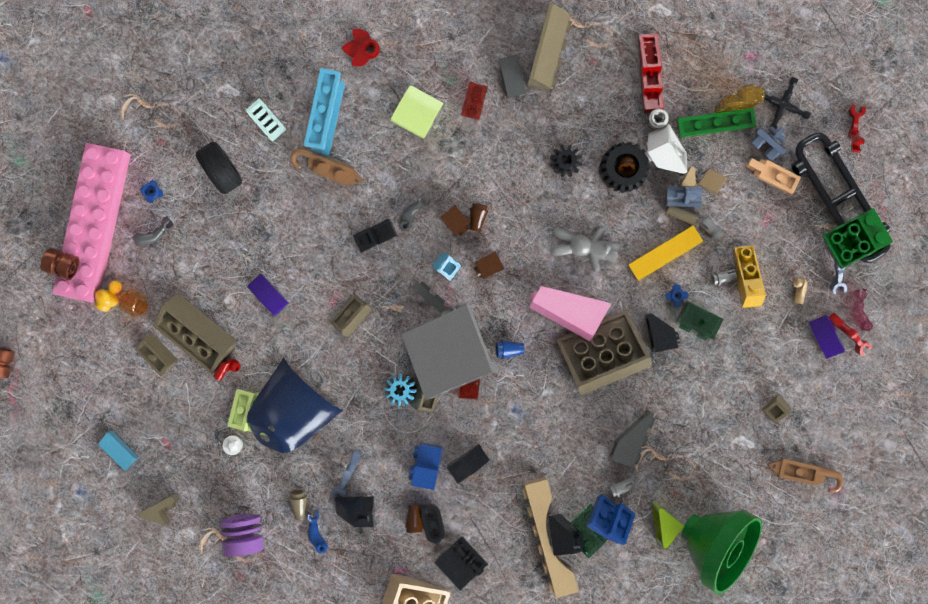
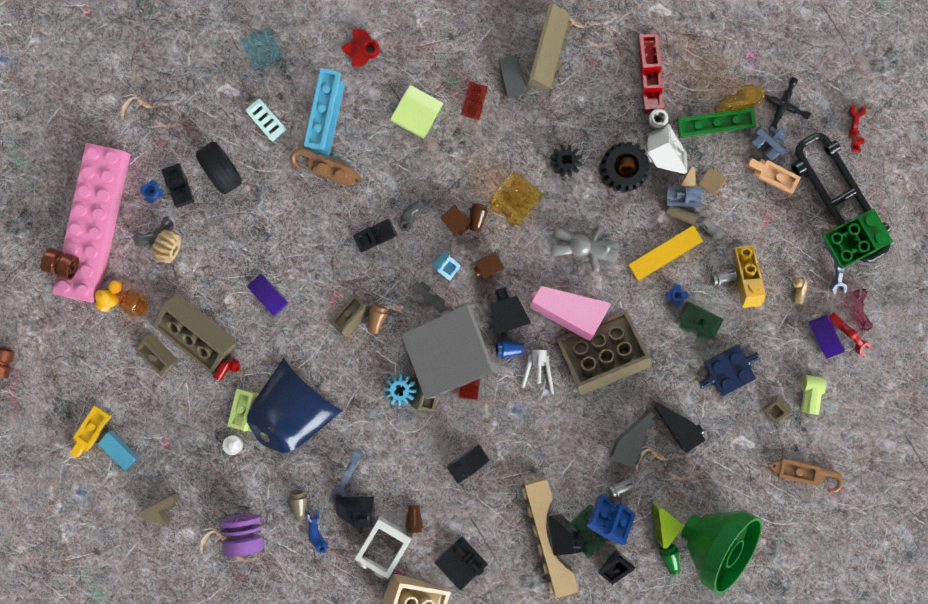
(90, 430): none -> yellow hinge
(166, 246): none -> tan gear
(178, 185): none -> black slope
(262, 49): none -> clear light blue piece
(377, 316): none -> medium nougat cone
(395, 532): none -> white window
(426, 467): blue brick -> none
(431, 523): black plate -> none
(507, 312): none -> black torso
(515, 199): none -> clear yellow plate
(538, 358): none -> white plant
(616, 567): none -> black slope
(661, 334): black slope -> none
(671, 558): none -> green cone
(684, 431): none -> black slope
(729, 370): none -> dark blue plate
(812, 389): none -> yellowish green piece

